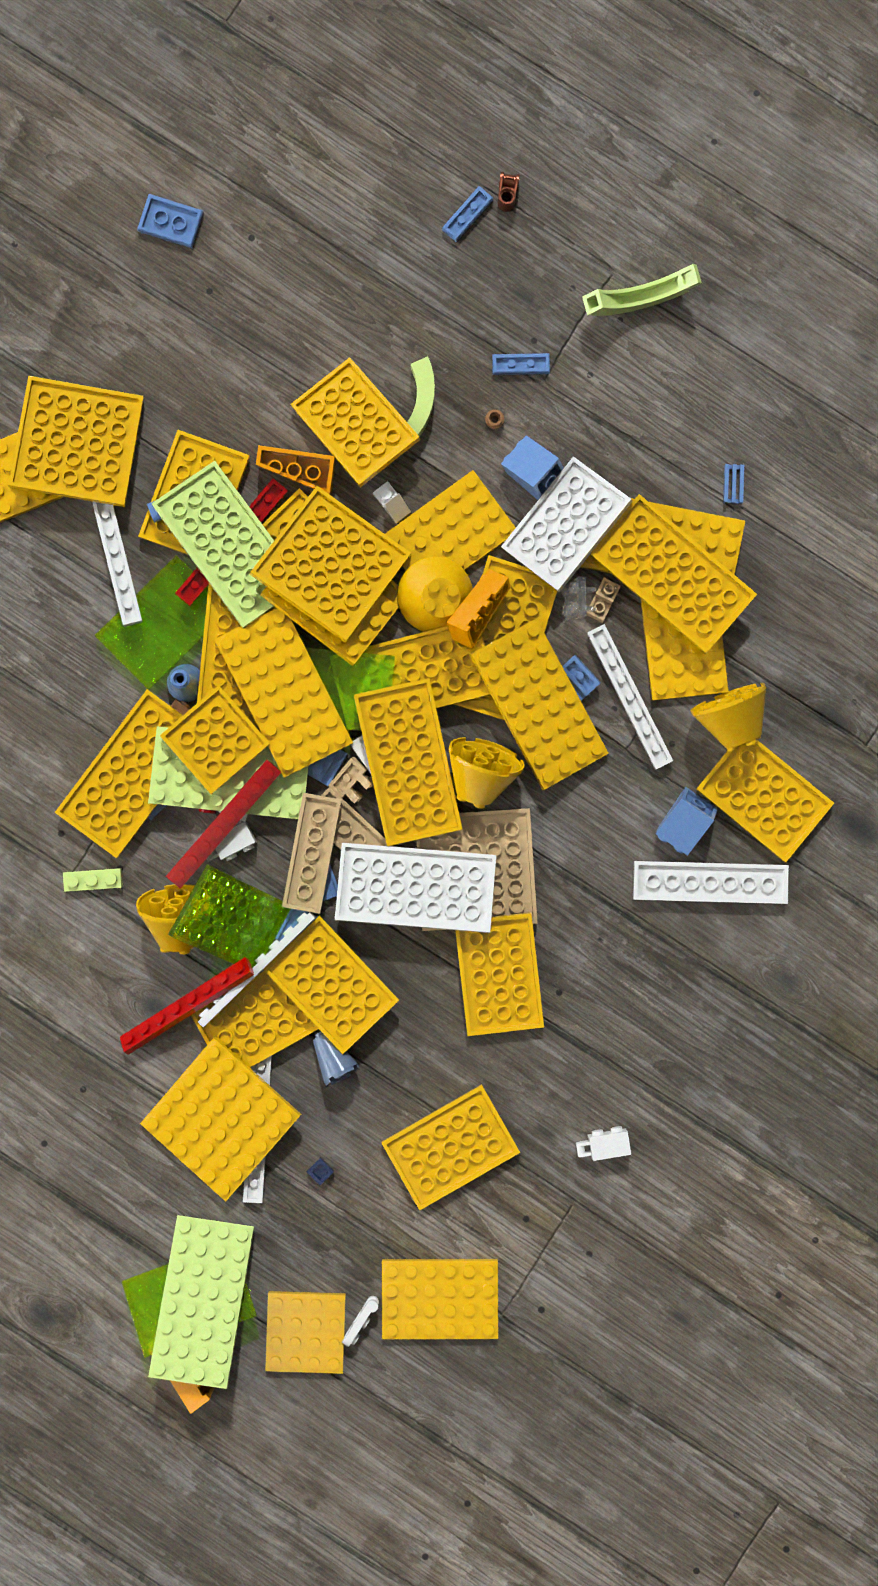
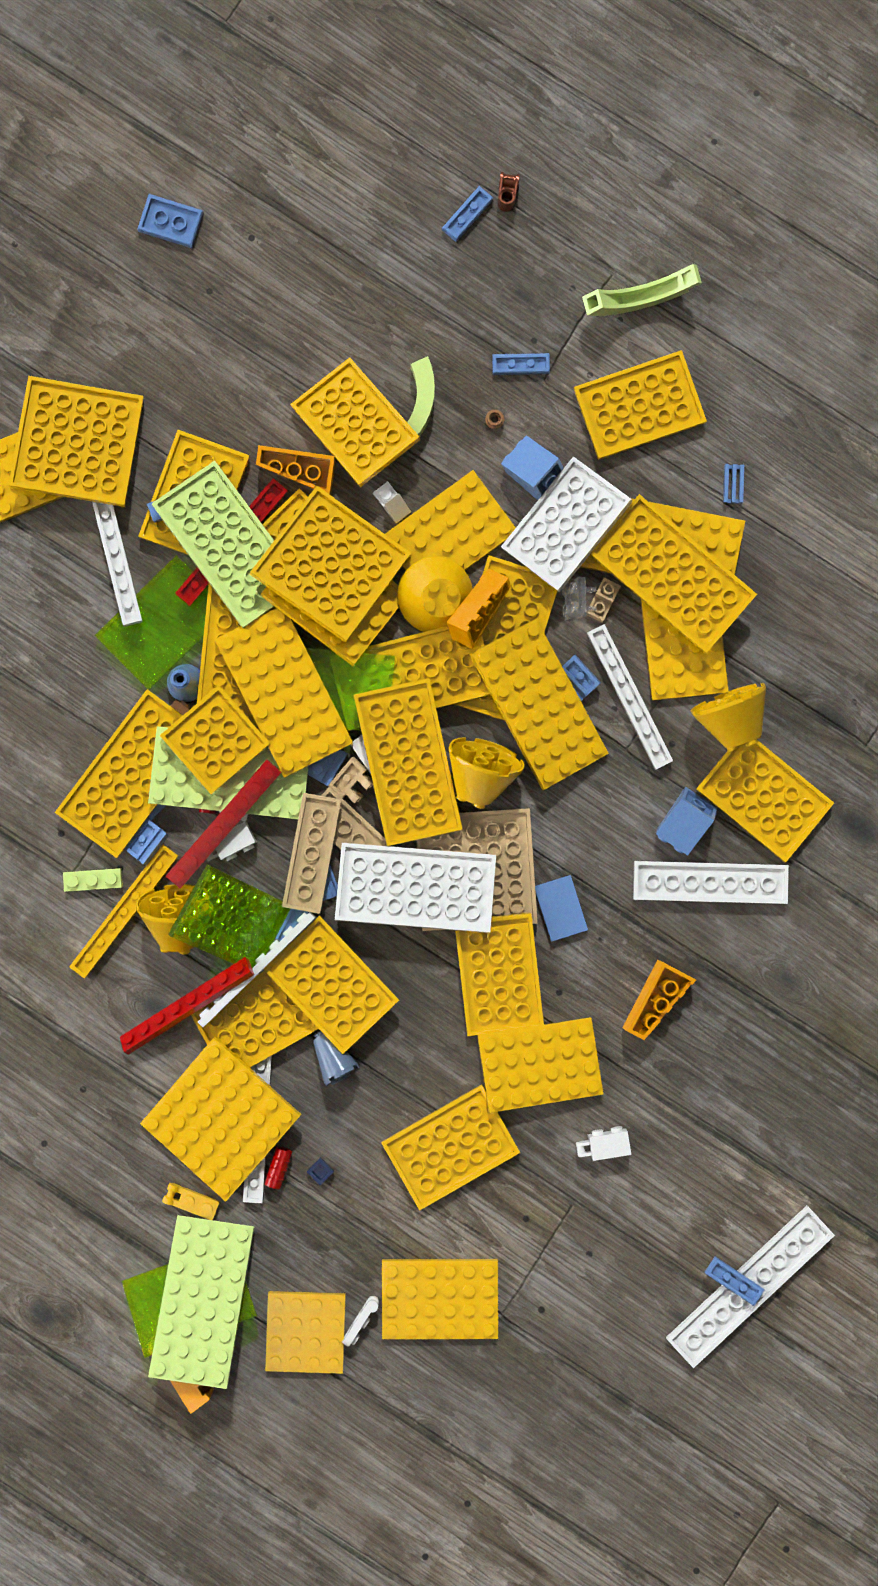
(123, 911): none -> yellow plate
(146, 842): none -> medium blue plate
(191, 1201): none -> yellow plate
(278, 1167): none -> red axle
(540, 1064): none -> yellow plate
(560, 908): none -> medium blue tile
(640, 405): none -> yellow plate
(656, 999): none -> light orange wedge
(734, 1281): none -> medium blue tile
(768, 1268): none -> white plate

